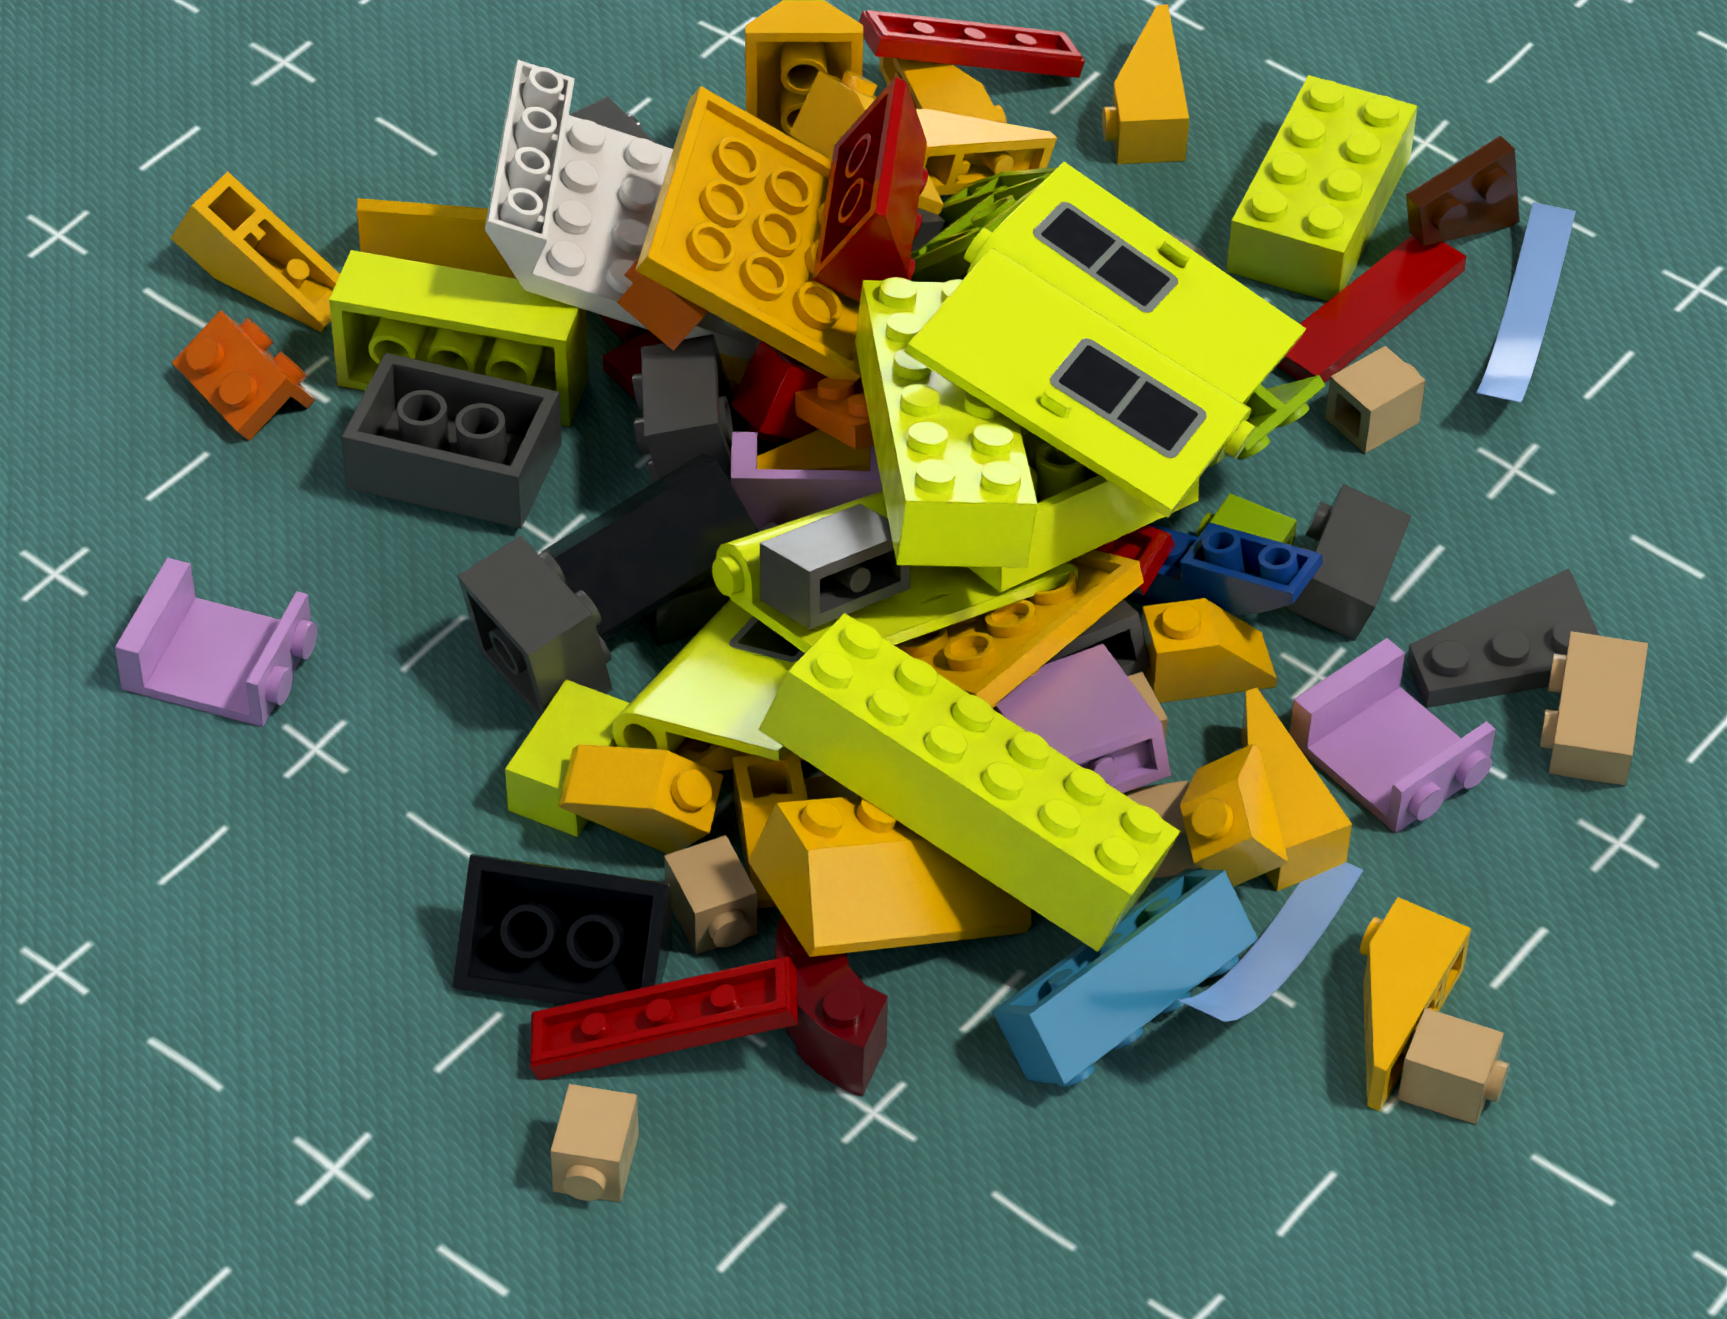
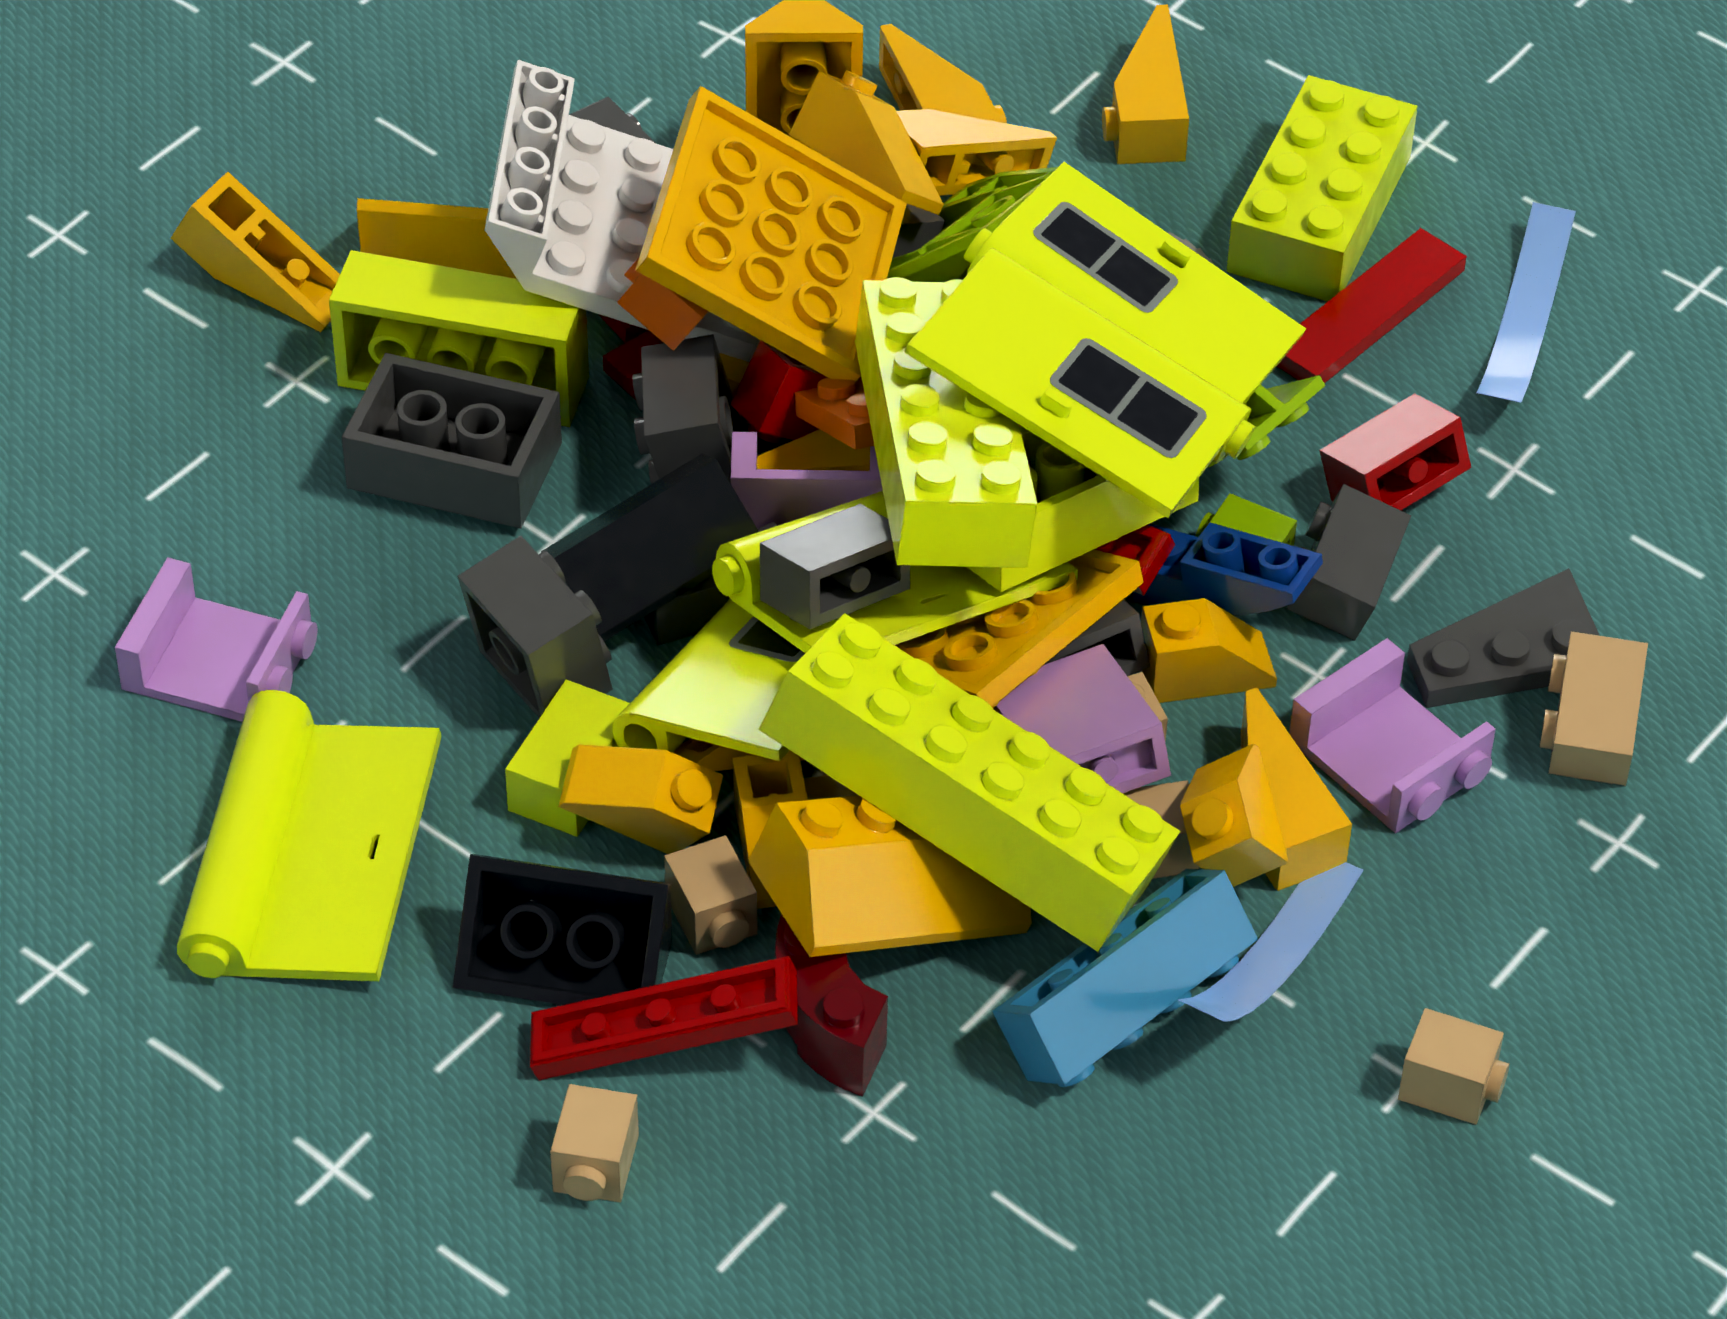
(239, 374): orange bracket -> none
(293, 845): none -> neon yellow door
(873, 196): red slope -> none
(970, 44): red tile -> none
(1375, 399): tan brick -> none
(1399, 453): none -> red brick
(1409, 967): yellow slope -> none
(1467, 197): reddish brown wing -> none

